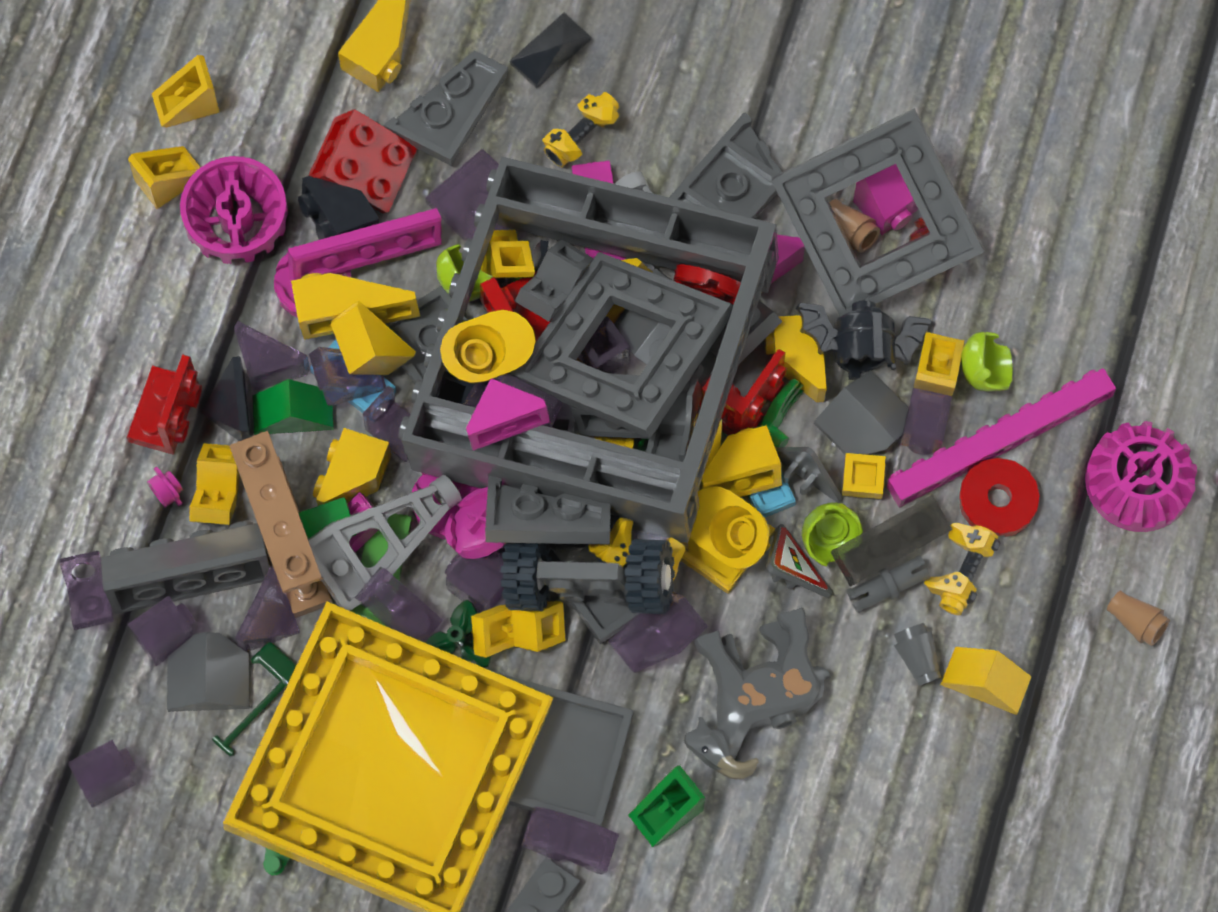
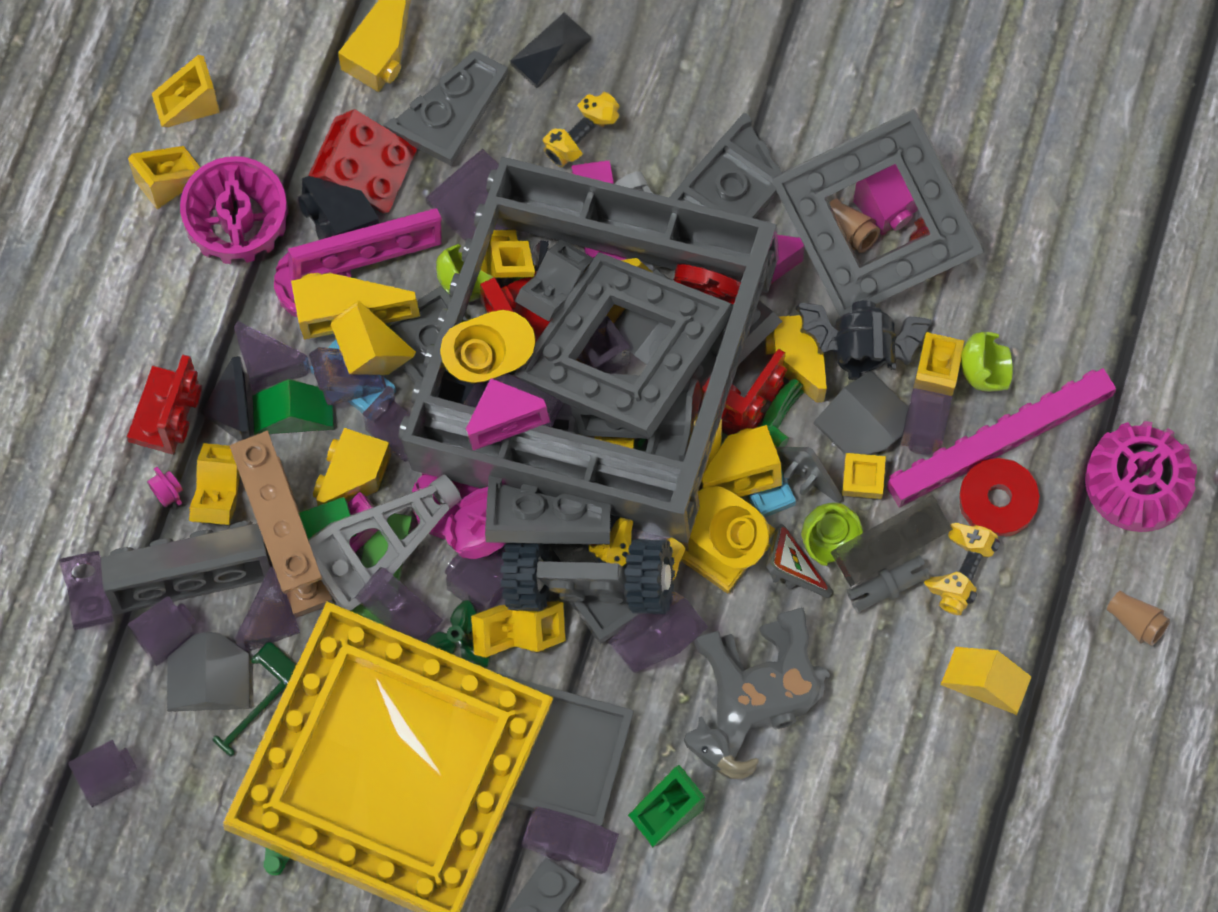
(919, 653): dark grey cone -> none

